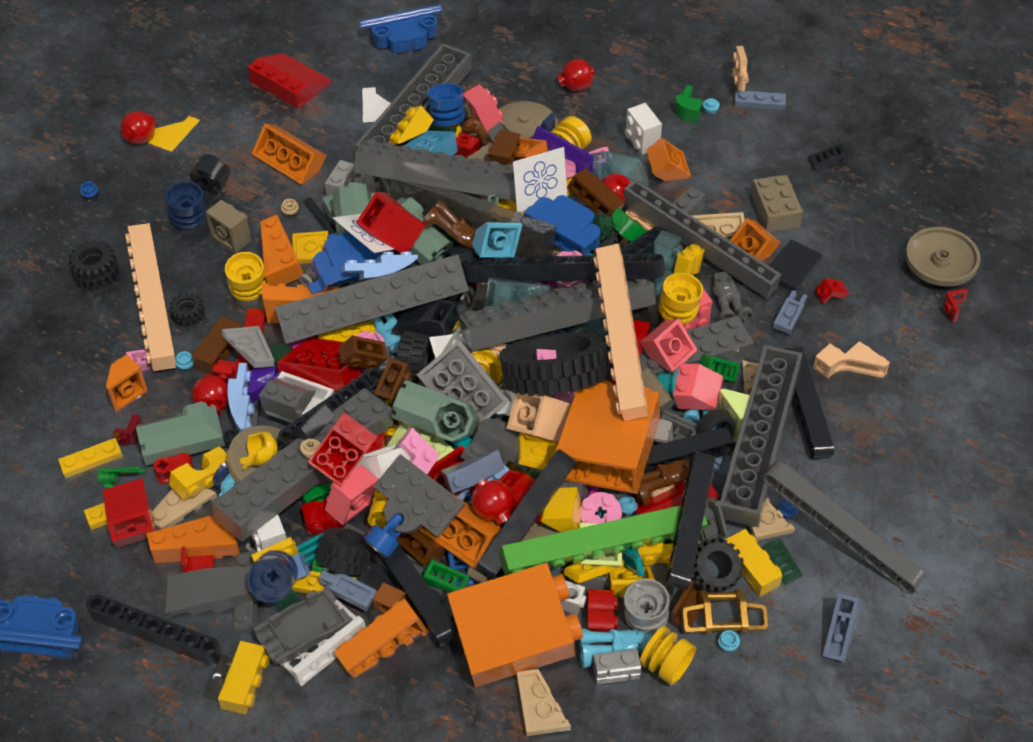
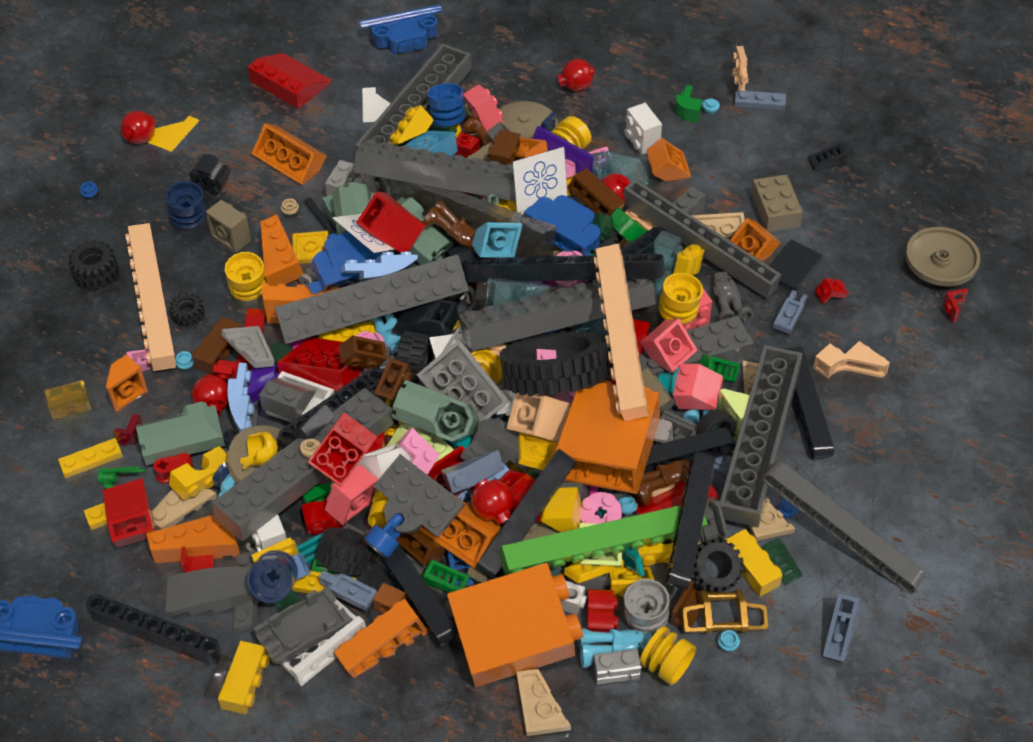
(68, 399): none -> clear yellow brick

